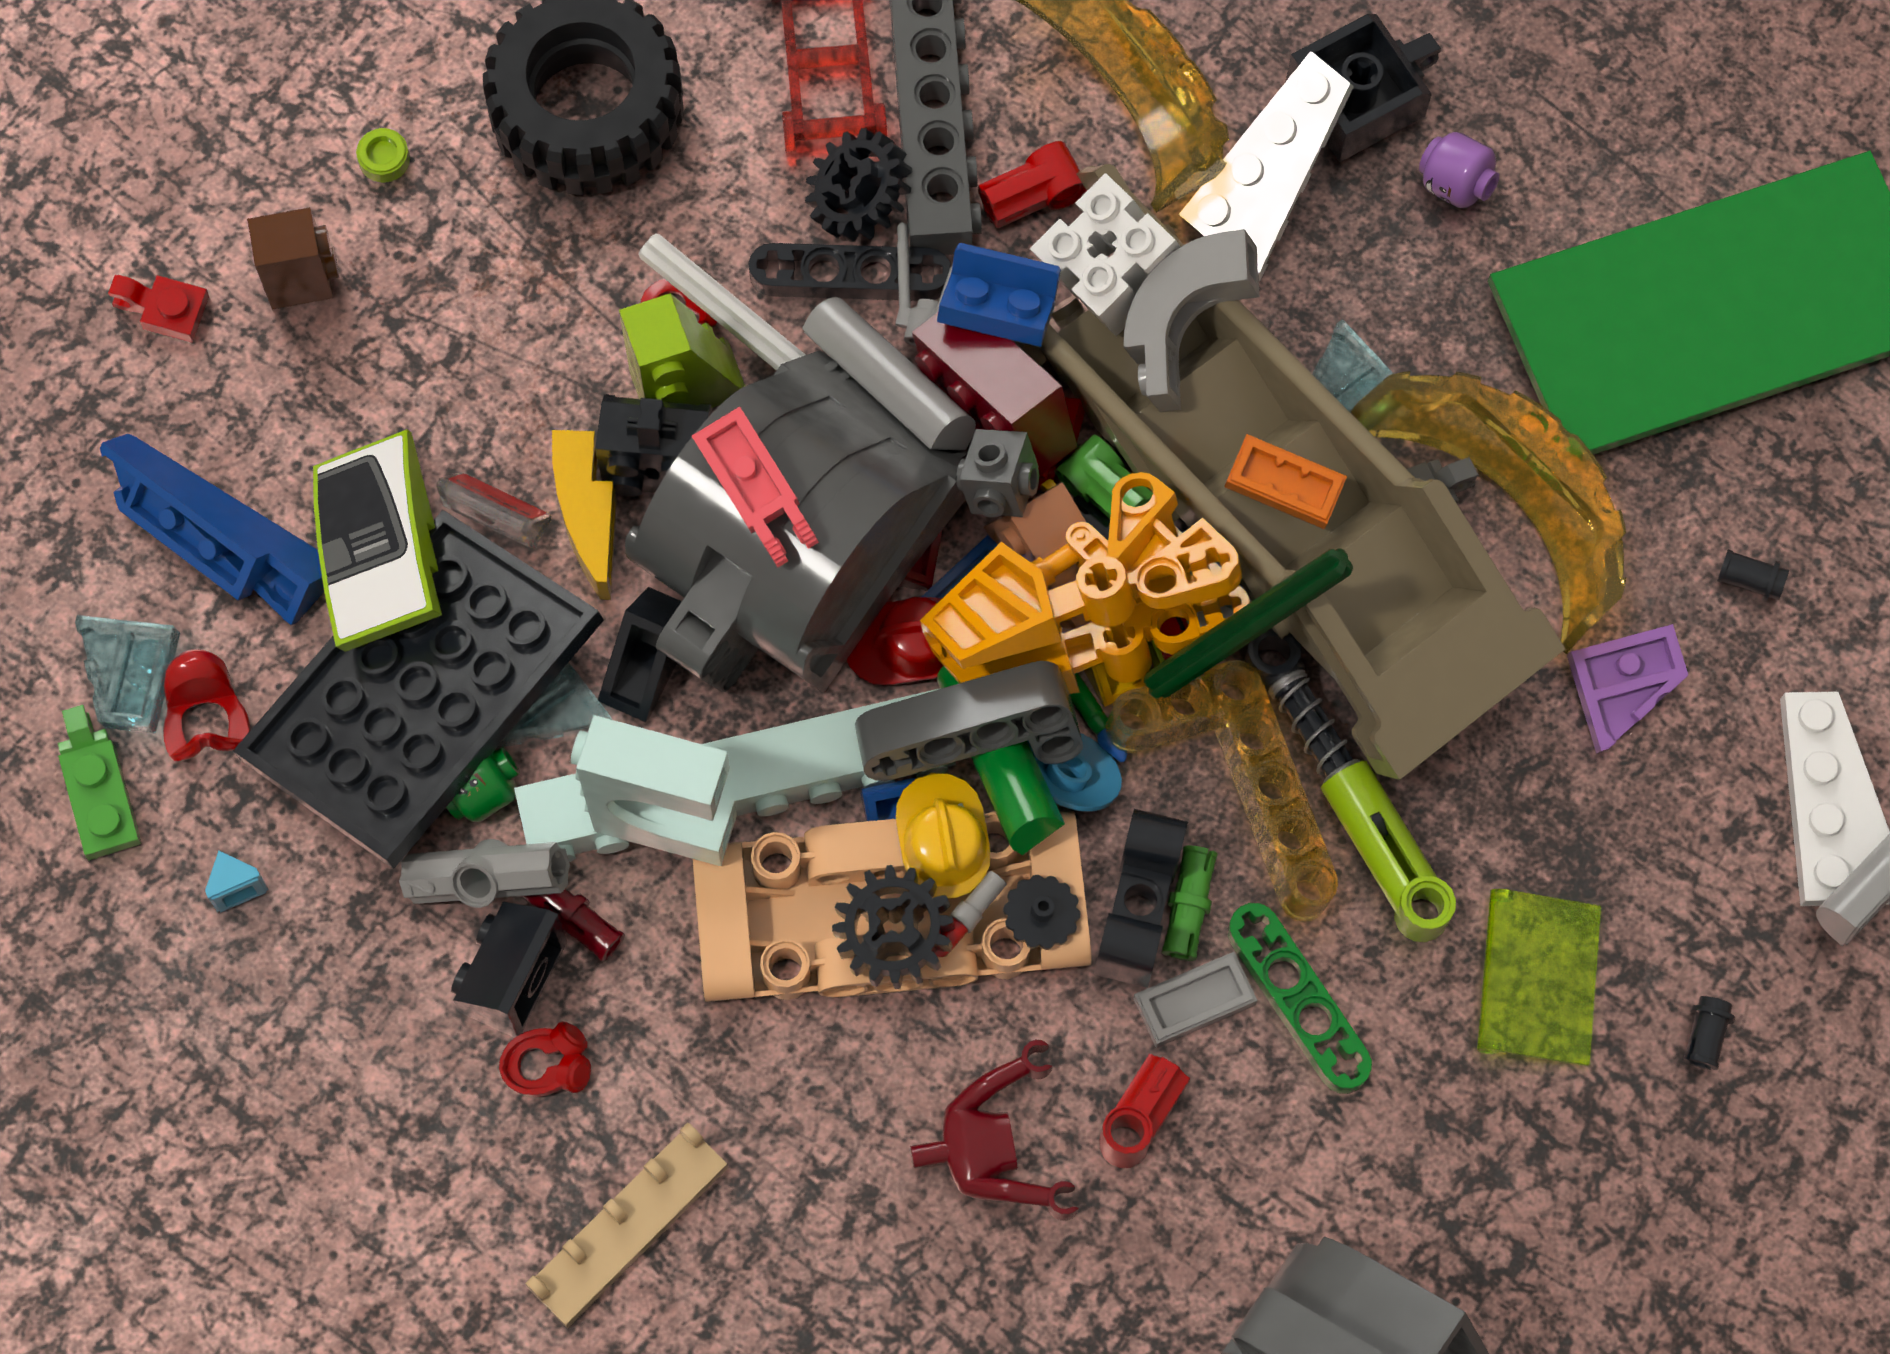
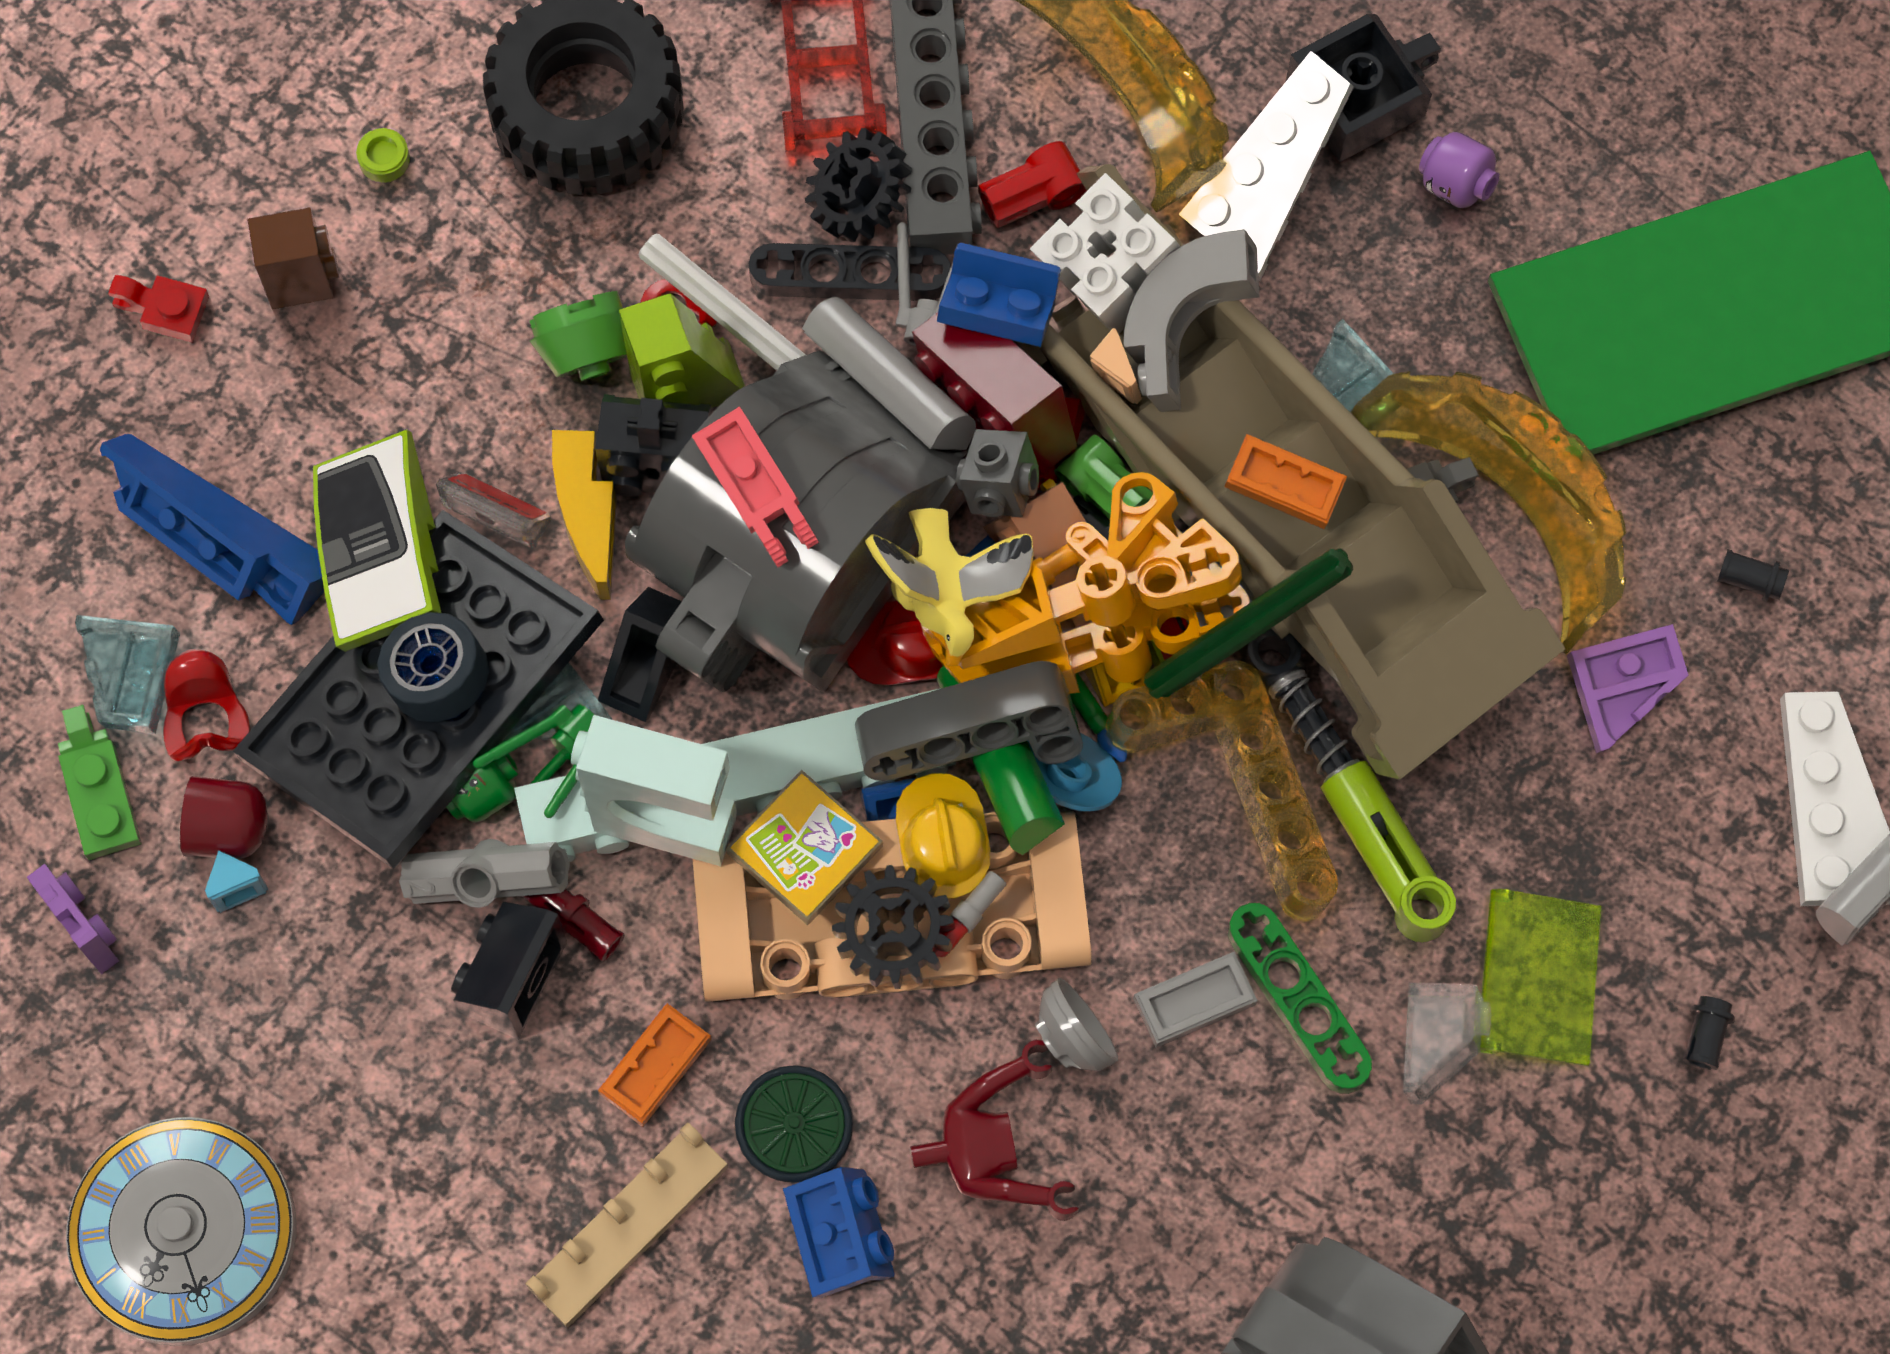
(62, 898): none -> medium lavender wing
(181, 1231): none -> dish
(222, 817): none -> dark red helmet
(429, 644): none -> wheel
(567, 726): none -> green plant
(570, 1074): red piece -> none
(581, 336): none -> bright green cone
(654, 1064): none -> orange plate
(793, 1123): none -> dark green wheel
(804, 847): none -> tile
(839, 1230): none -> blue bracket
(944, 584): none -> animal
(1041, 912): black piece -> none
(1073, 1029): none -> light grey piece
(1113, 366): none -> light nougat slope
(1144, 1109): red piece -> none
(1147, 871): black beam -> none
(1189, 903): bright green pin -> none
(1441, 1035): none -> clear slope

